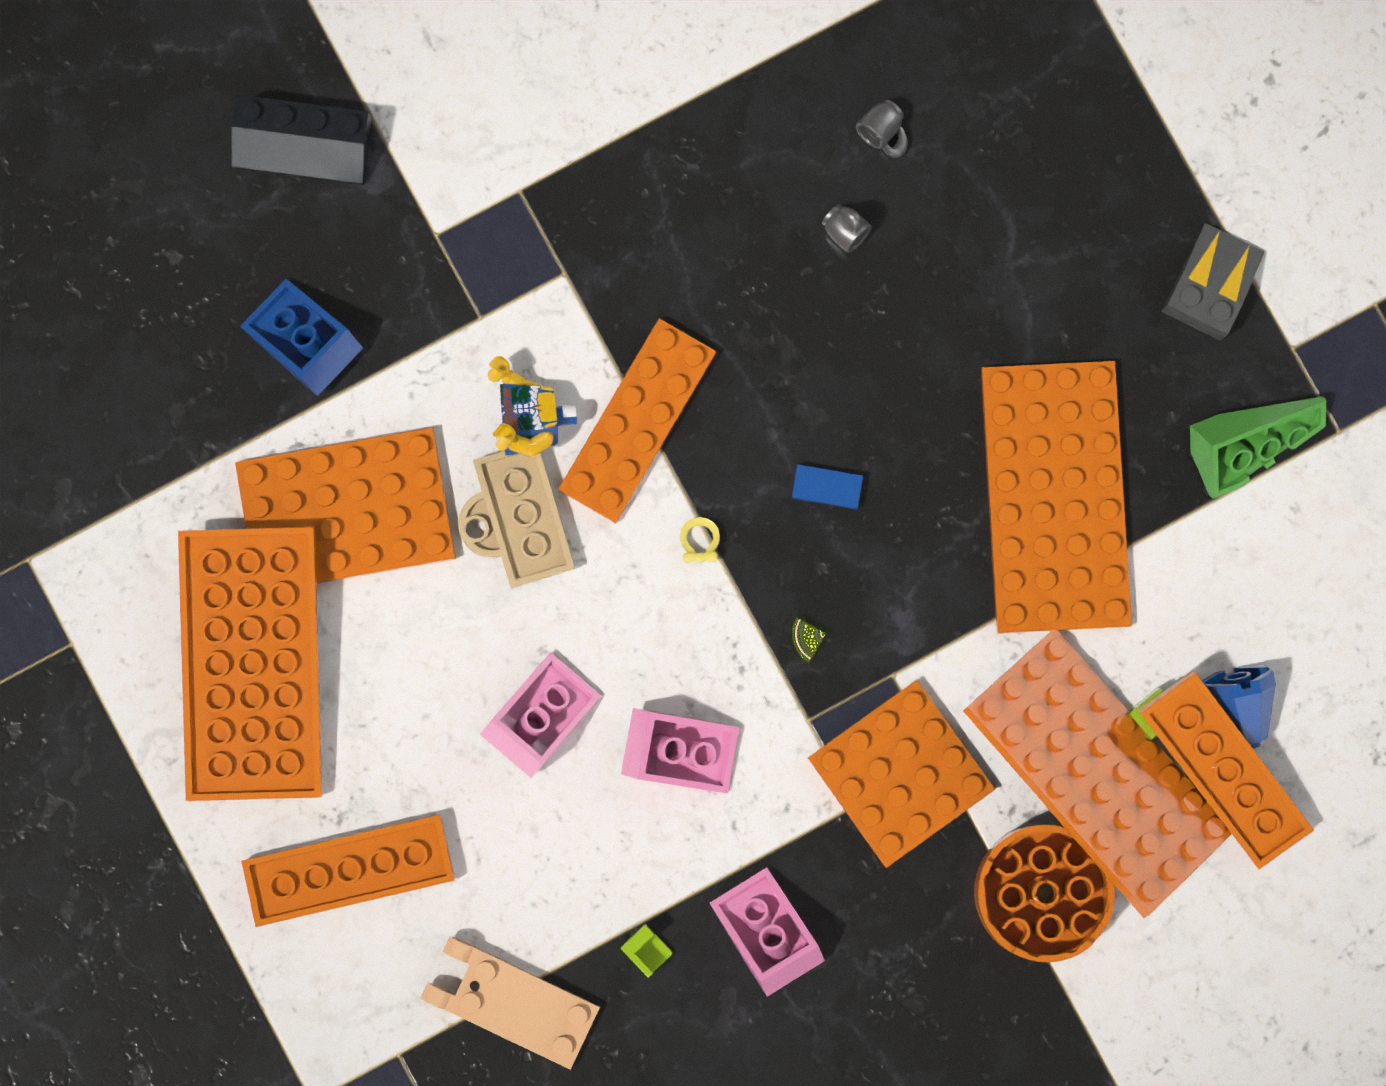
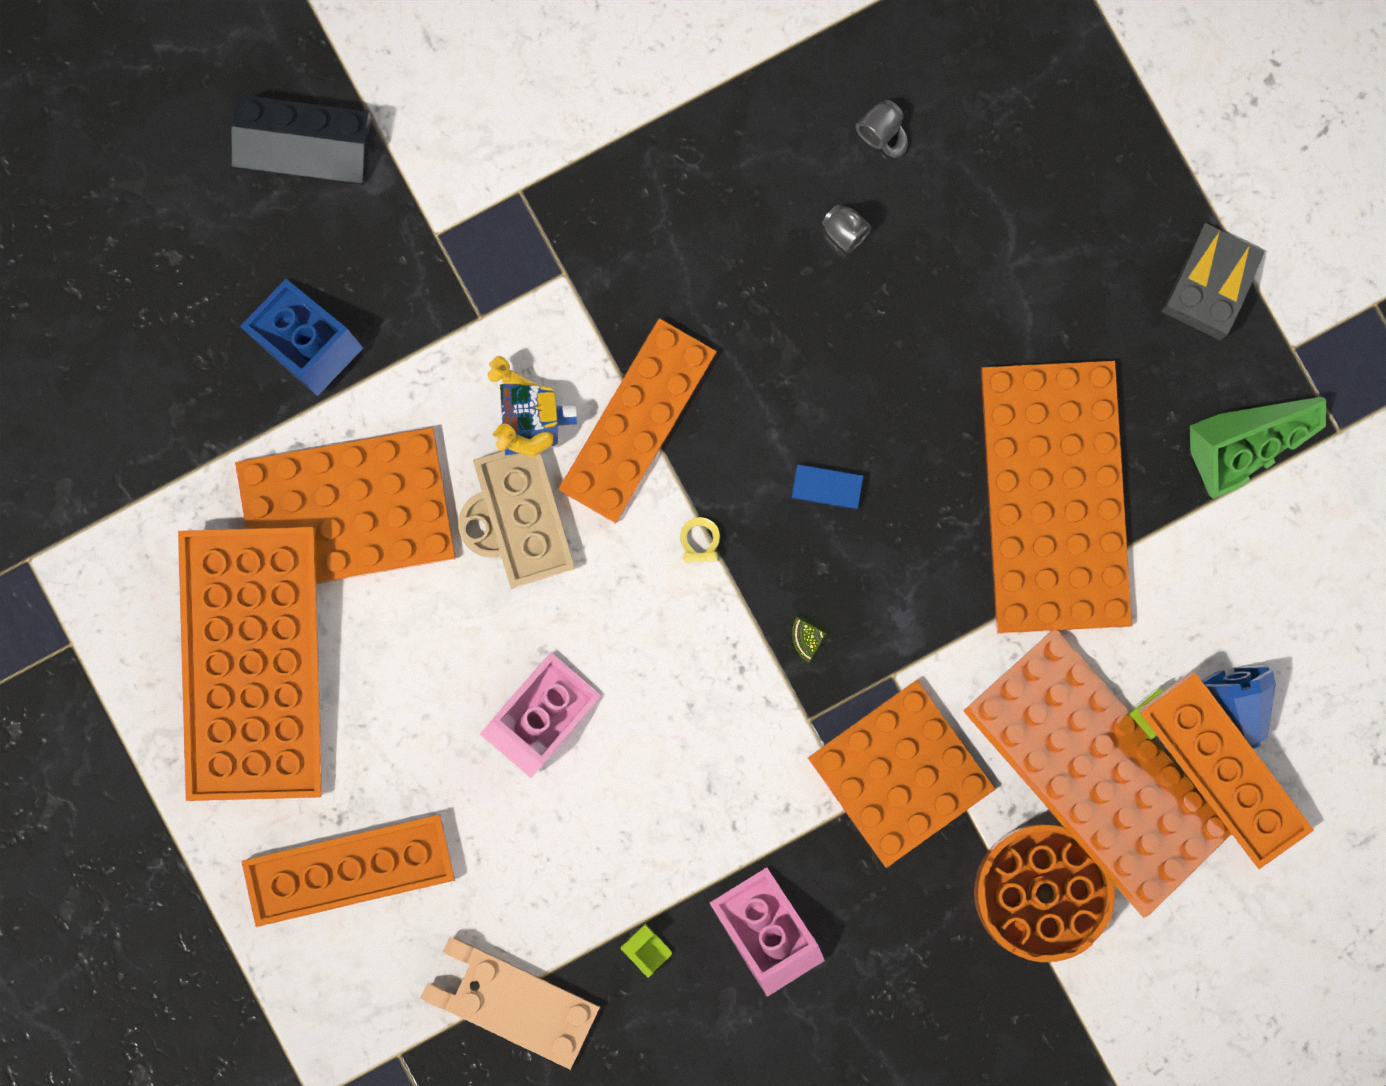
(680, 751): bright pink slope -> none

